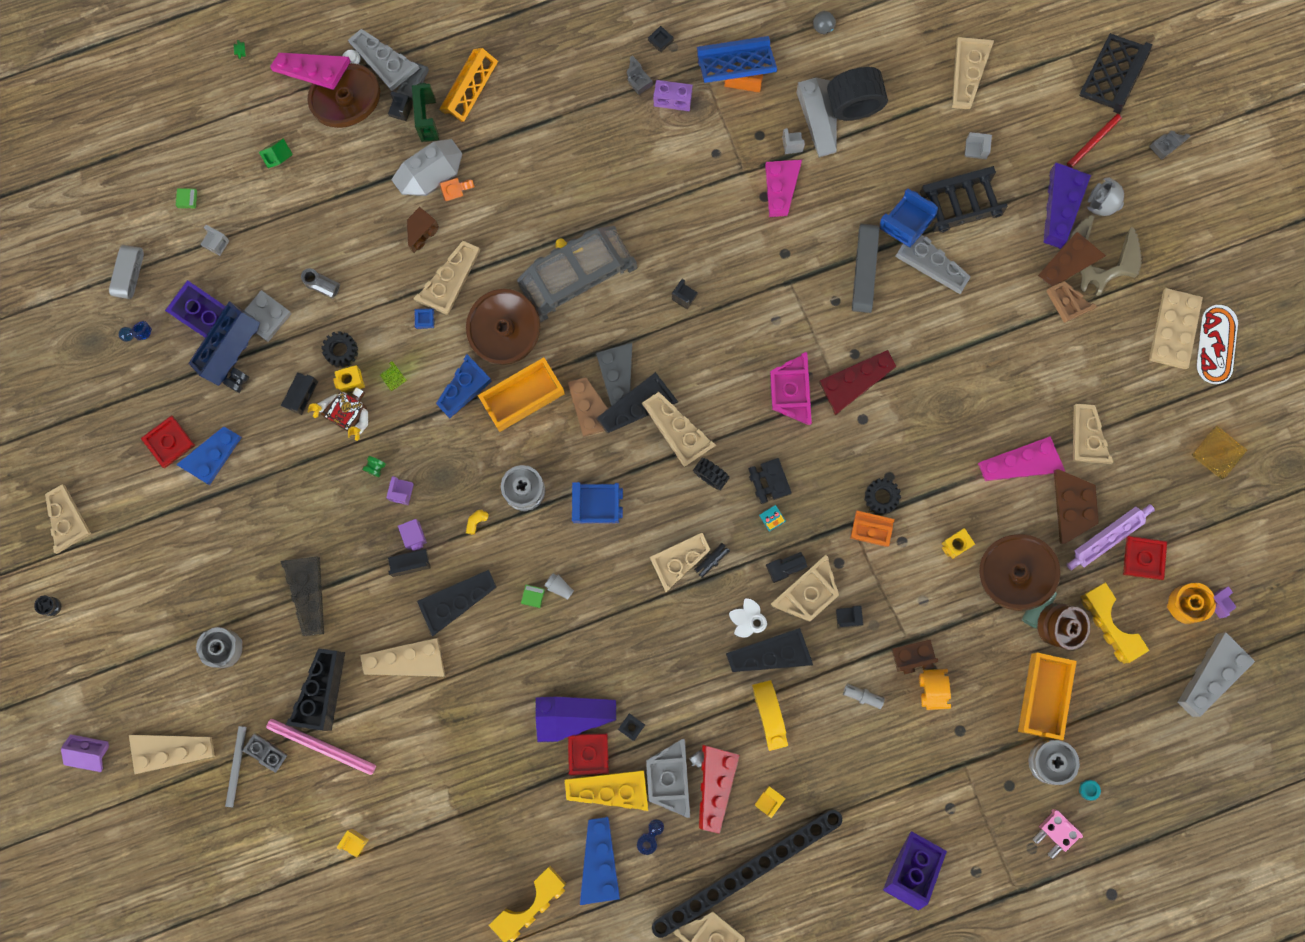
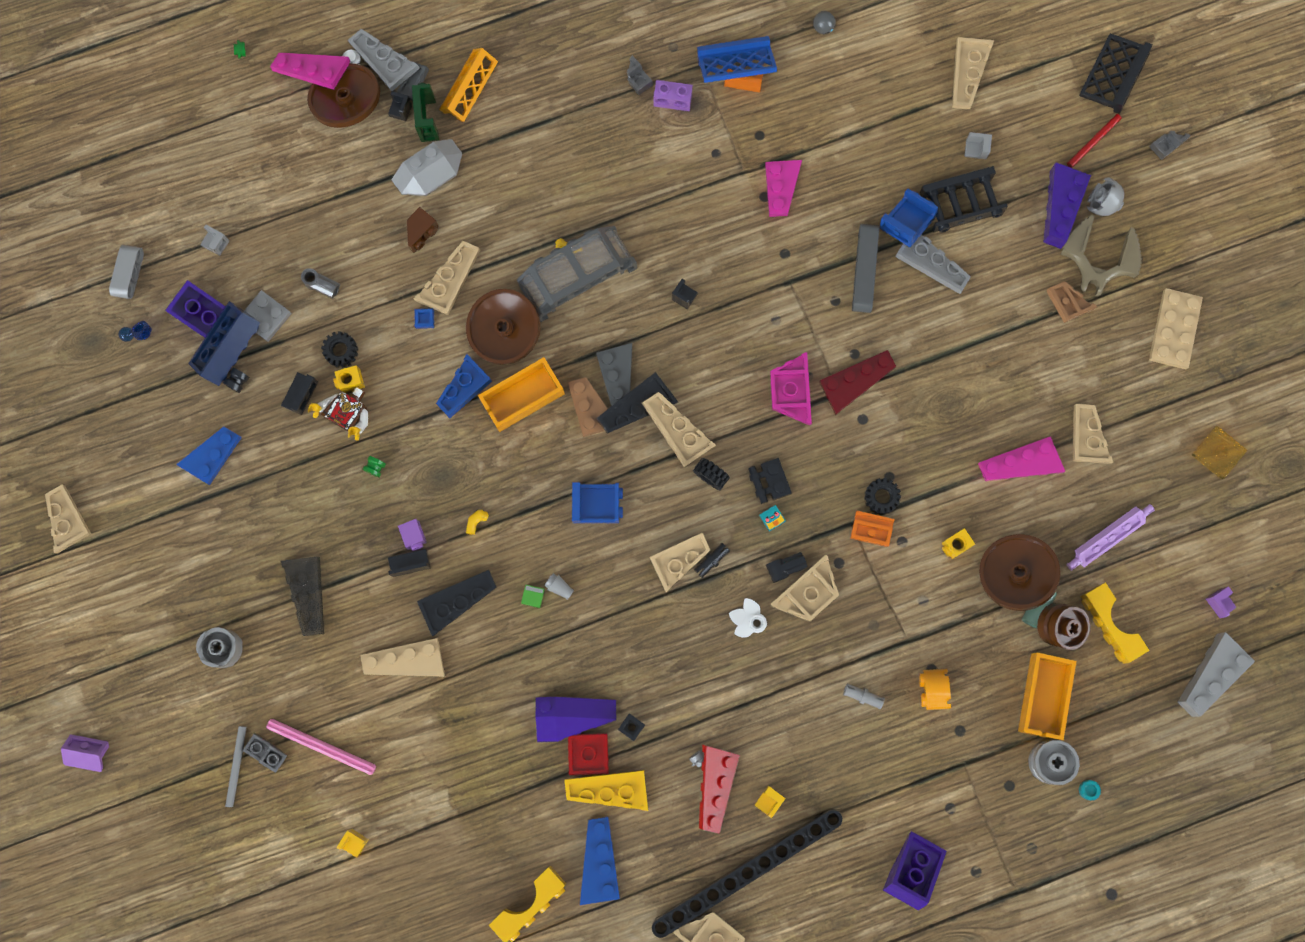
(43, 606): black wheel -> none
(161, 752): tan wing -> none
(168, 441): red tile -> none
(186, 198): bright green tile -> none
(275, 153): green panel -> none
(319, 693): black wedge -> none
(393, 377): clear neon green panel -> none
(399, 491): medium lavender panel -> none
(453, 188): orange plate -> none
(517, 478): light grey wheel -> none
(655, 828): clear blue plate -> none
(660, 39): black plate -> none
(669, 779): light grey wing -> none
(770, 715): yellow arch -> none
(773, 653): black wing -> none
(792, 142): light grey panel -> none
(818, 114): light grey wedge -> none
(849, 617): black panel -> none
(857, 93): black tyre -> none
(913, 656): reddish brown bracket -> none
(1060, 830): bright pink piece -> none
(1071, 259): reddish brown wing -> none
(1075, 505): reddish brown wing -> none
(1145, 558): red plate -> none
(1202, 603): light orange brick -> none
(1217, 344): sticker -> none

